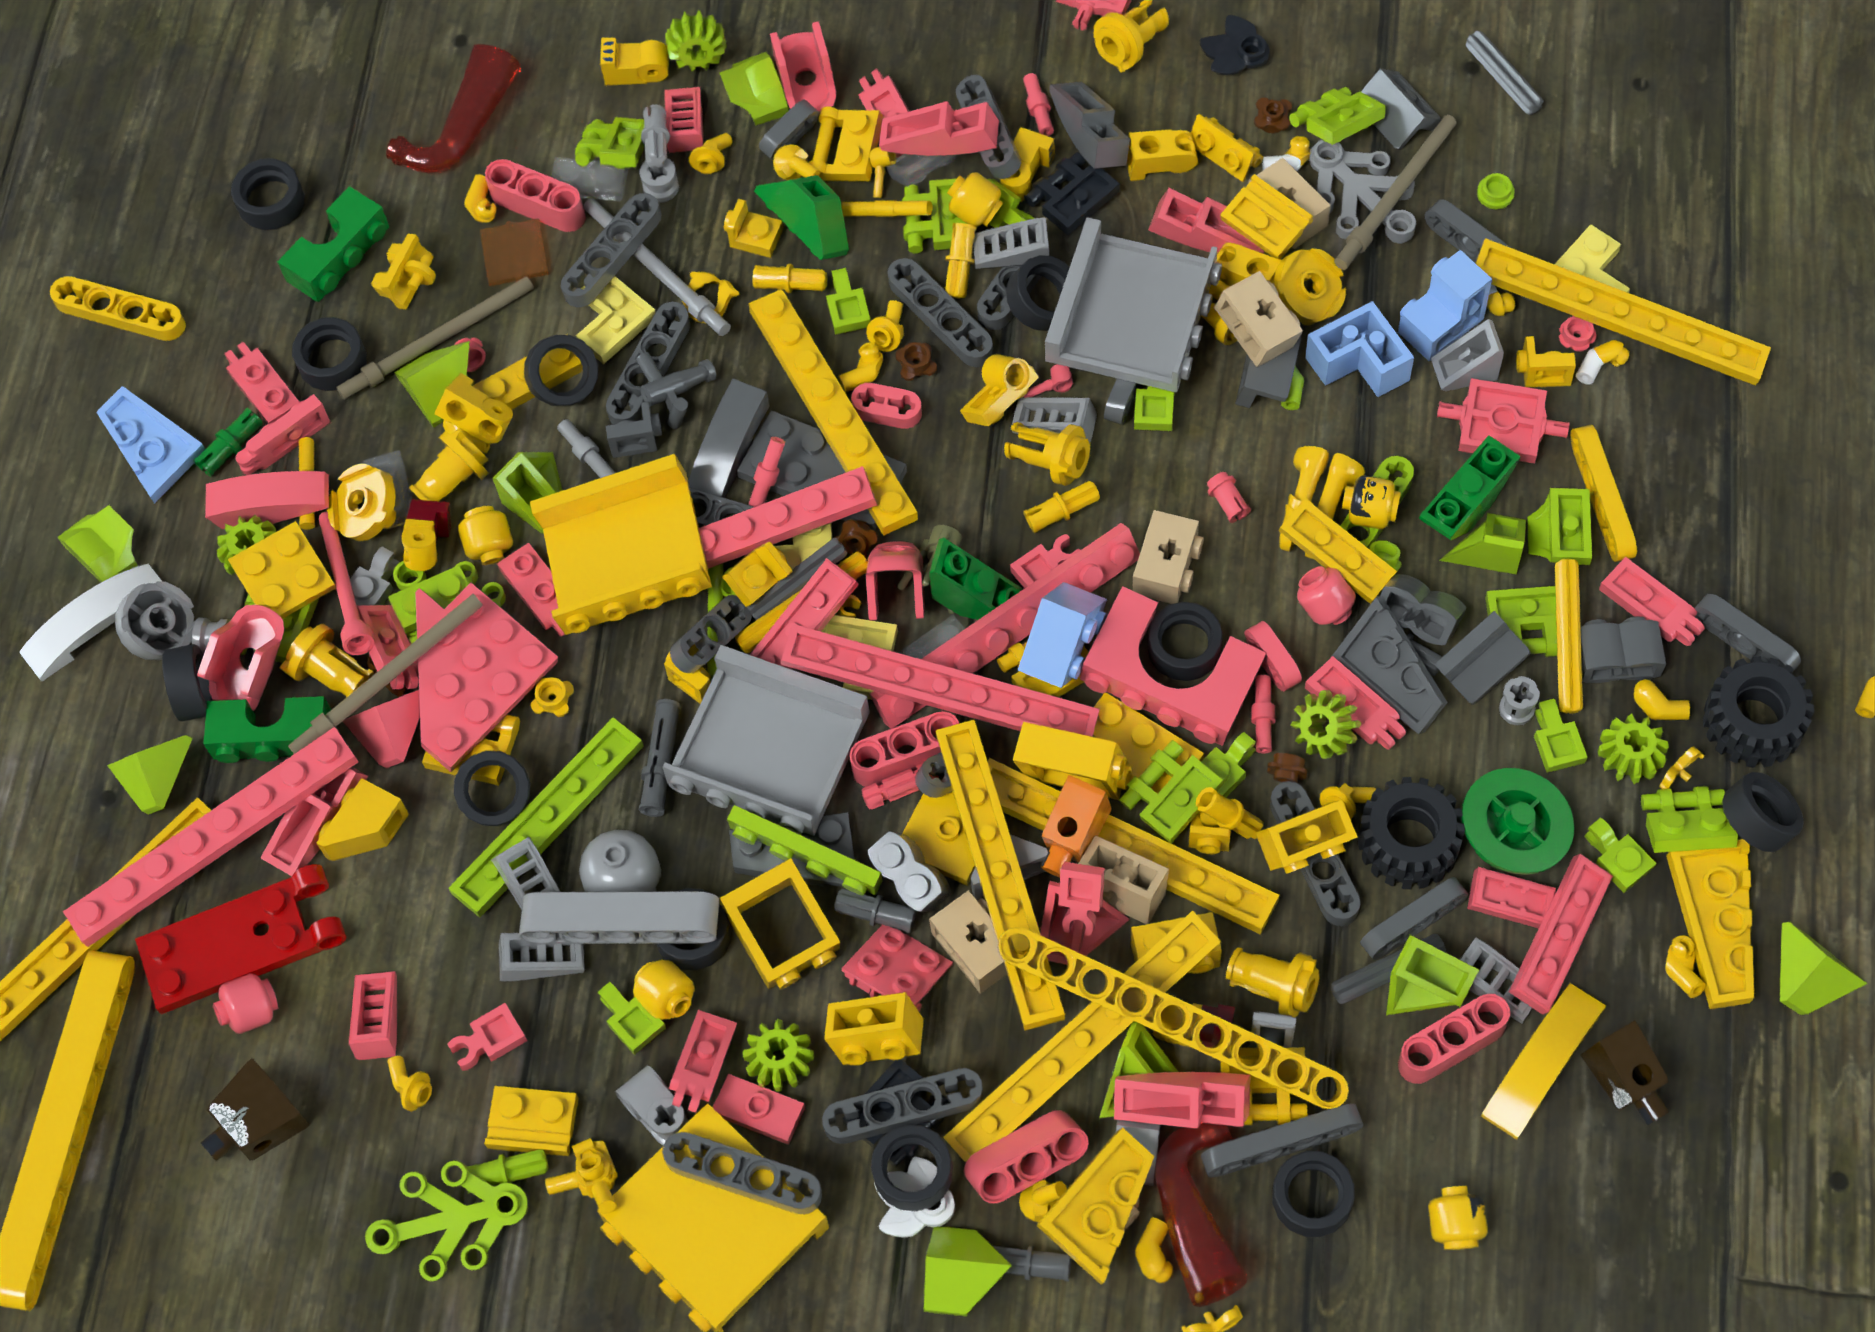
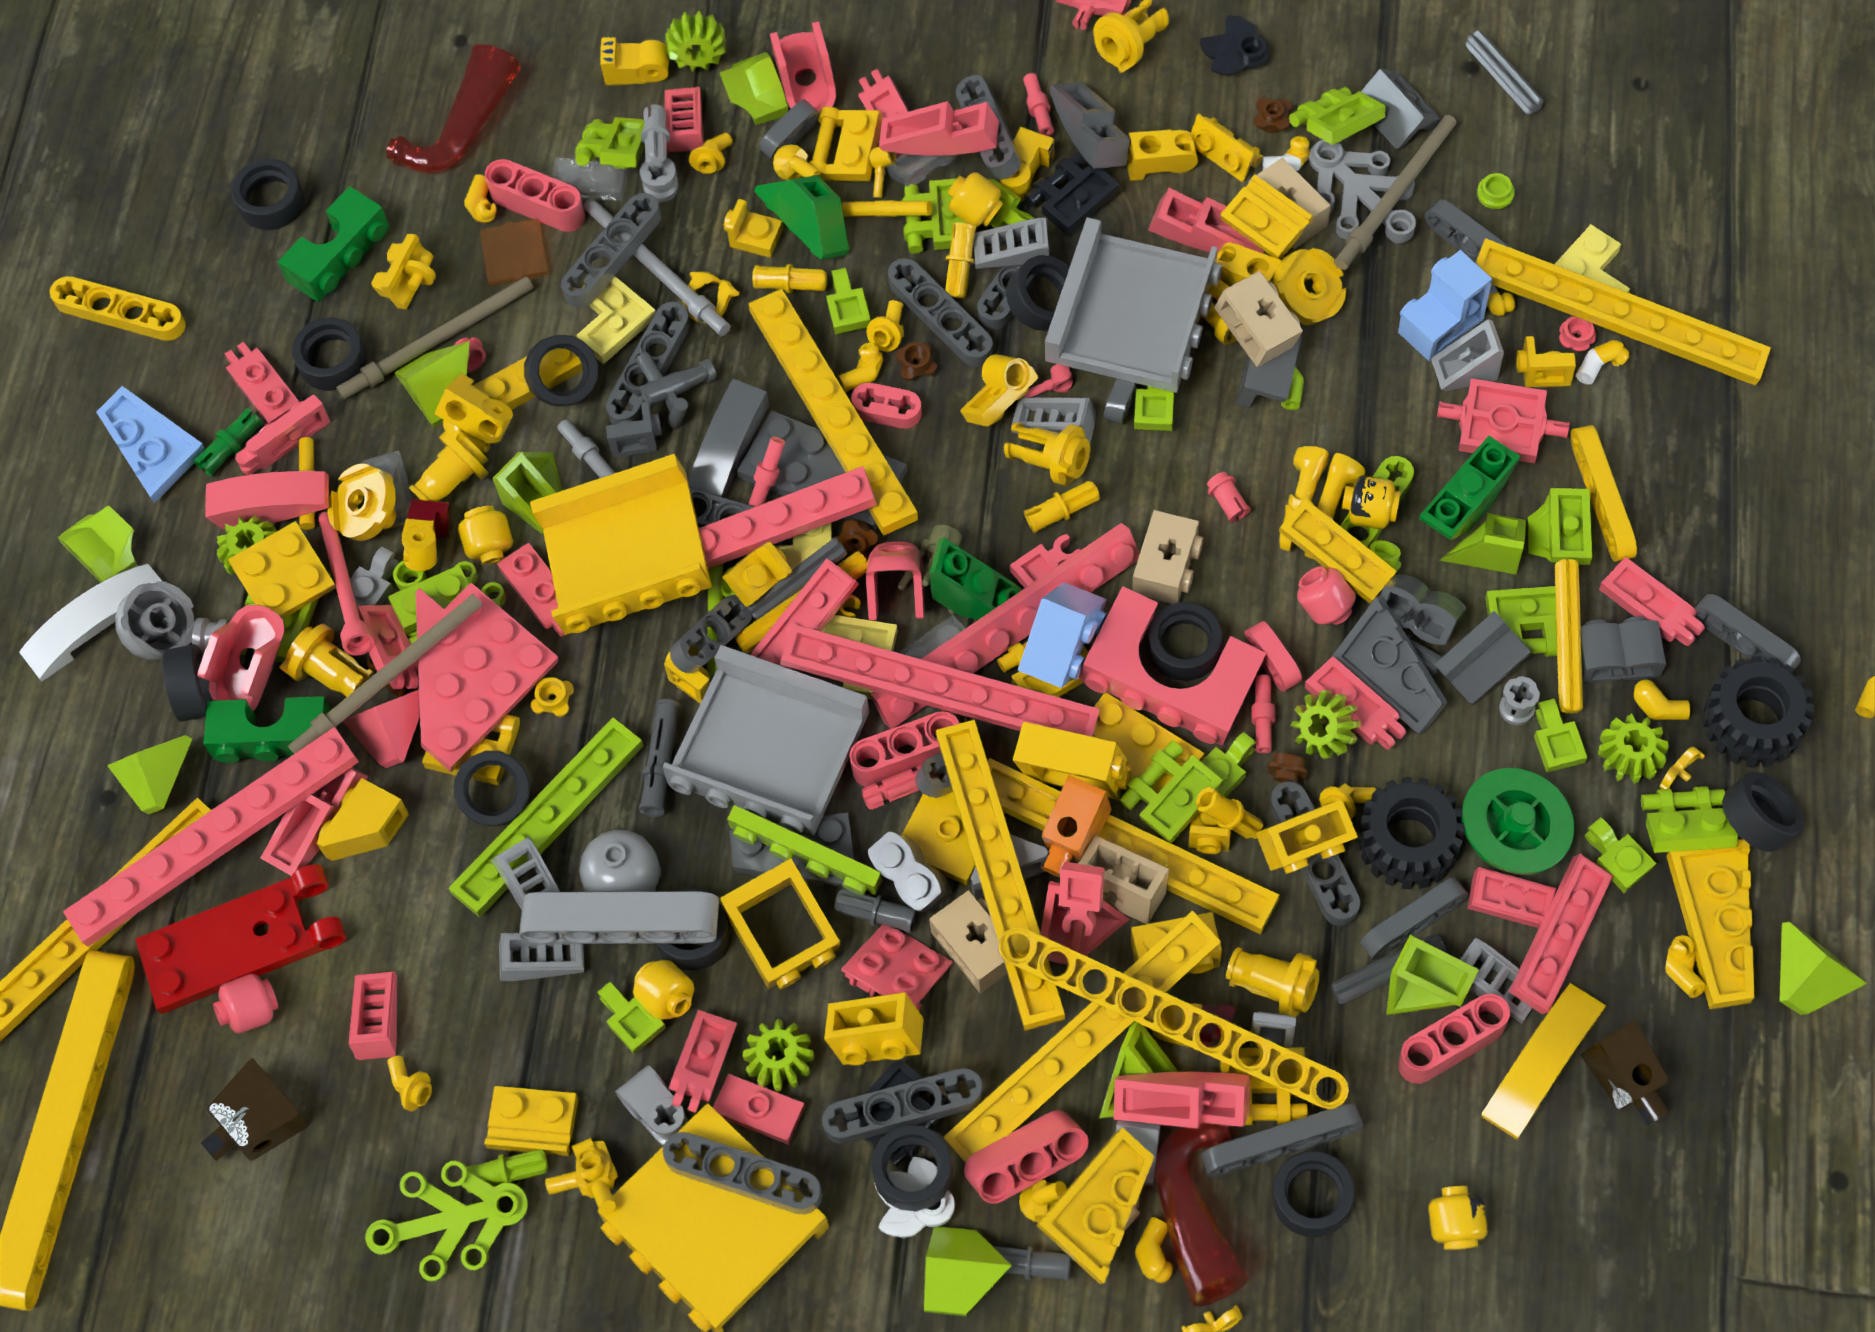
(493, 1034): coral plate -> none
(1363, 343): light blue brick -> none

